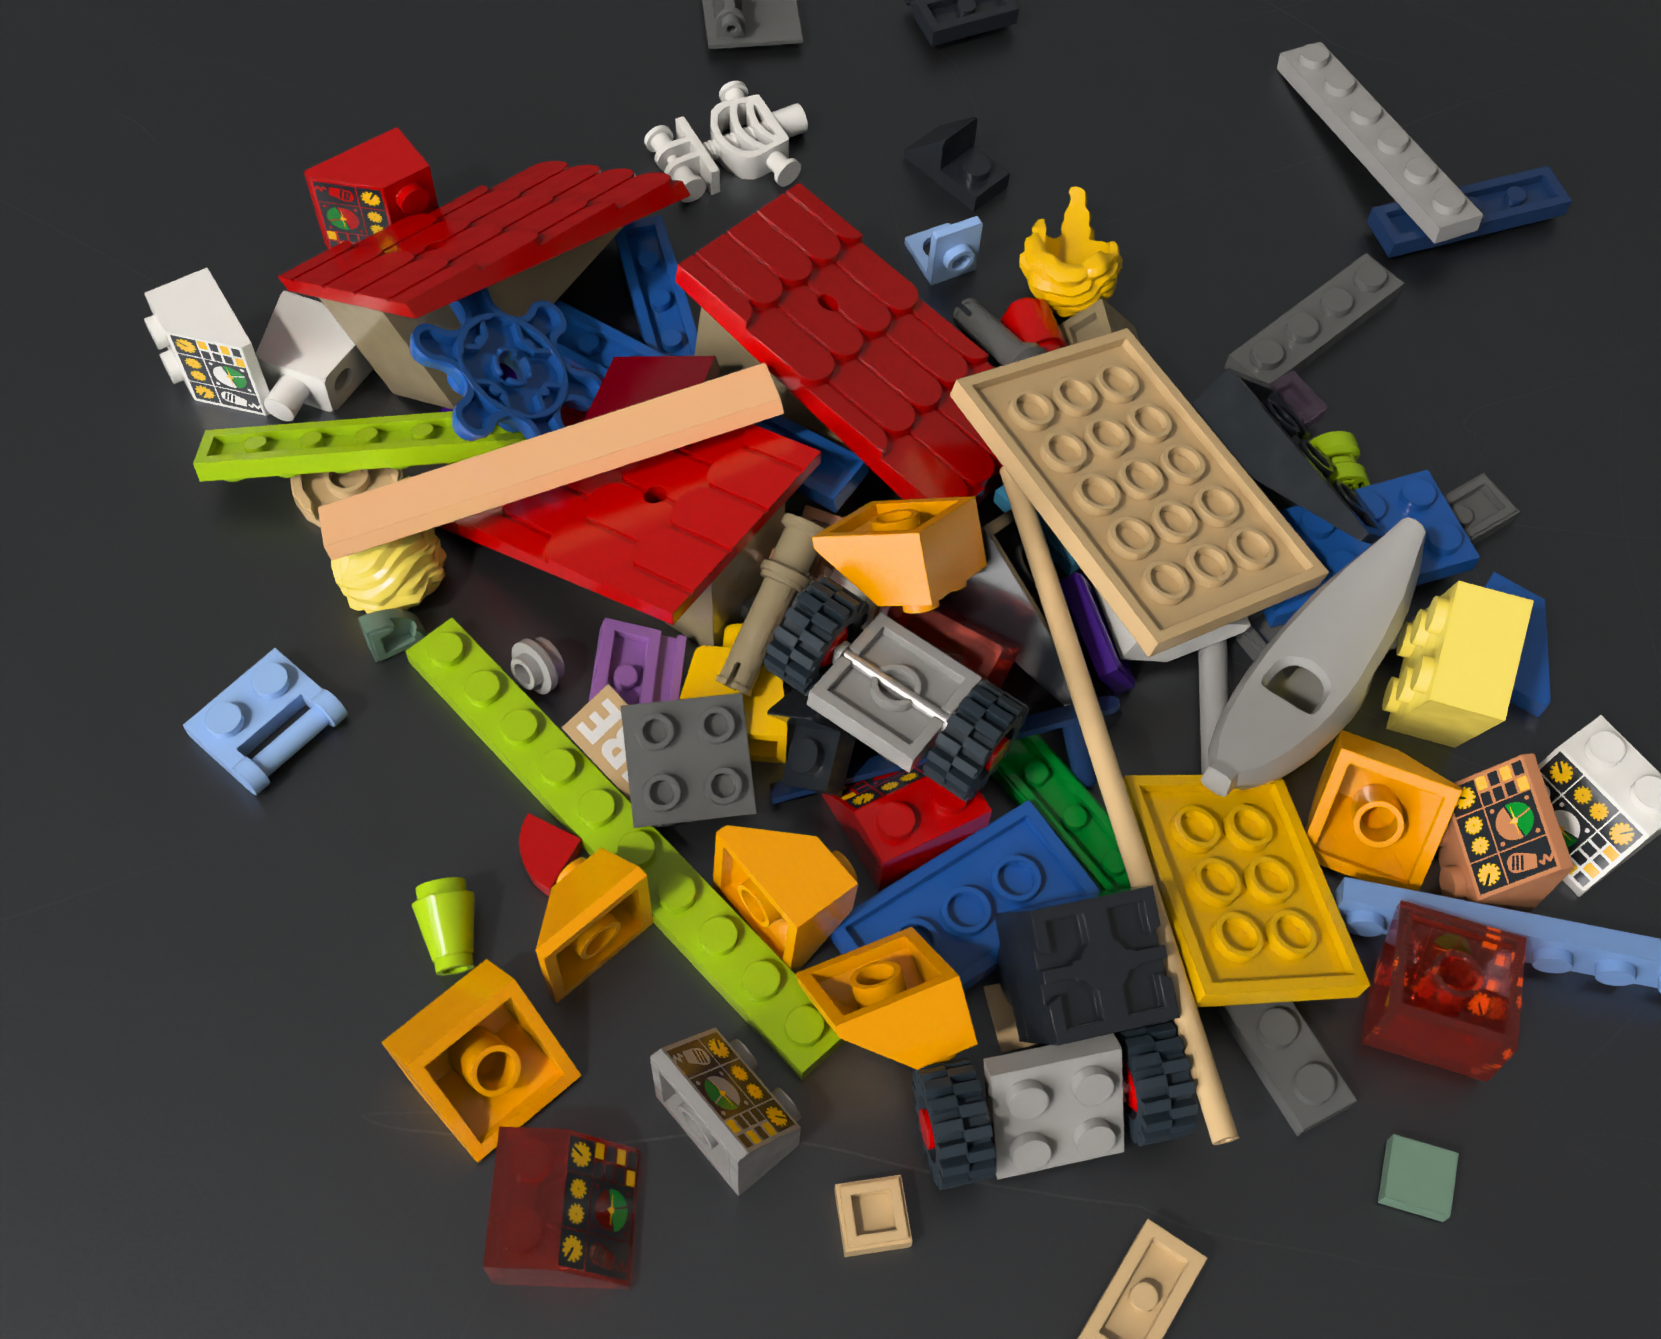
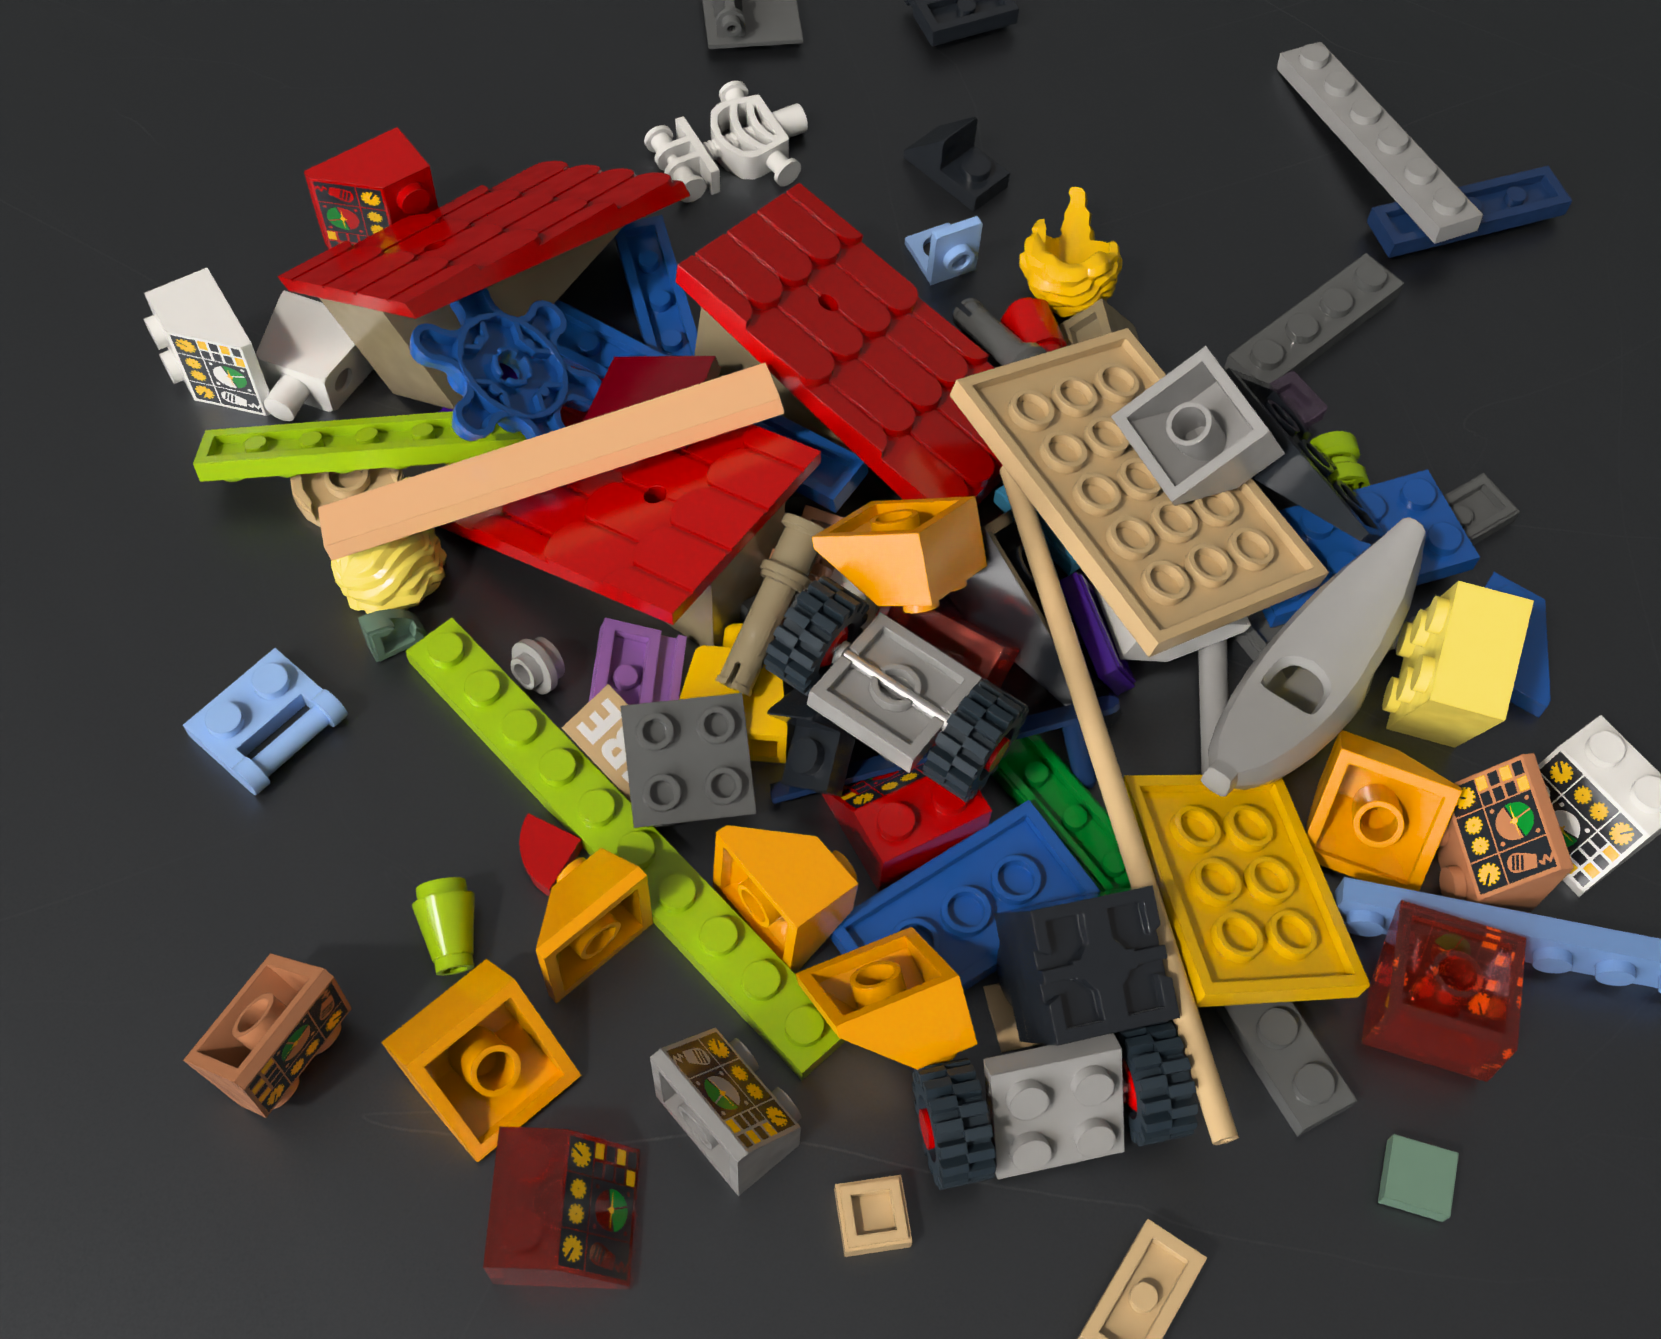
(271, 1033): none -> nougat slope
(1197, 431): none -> light grey slope

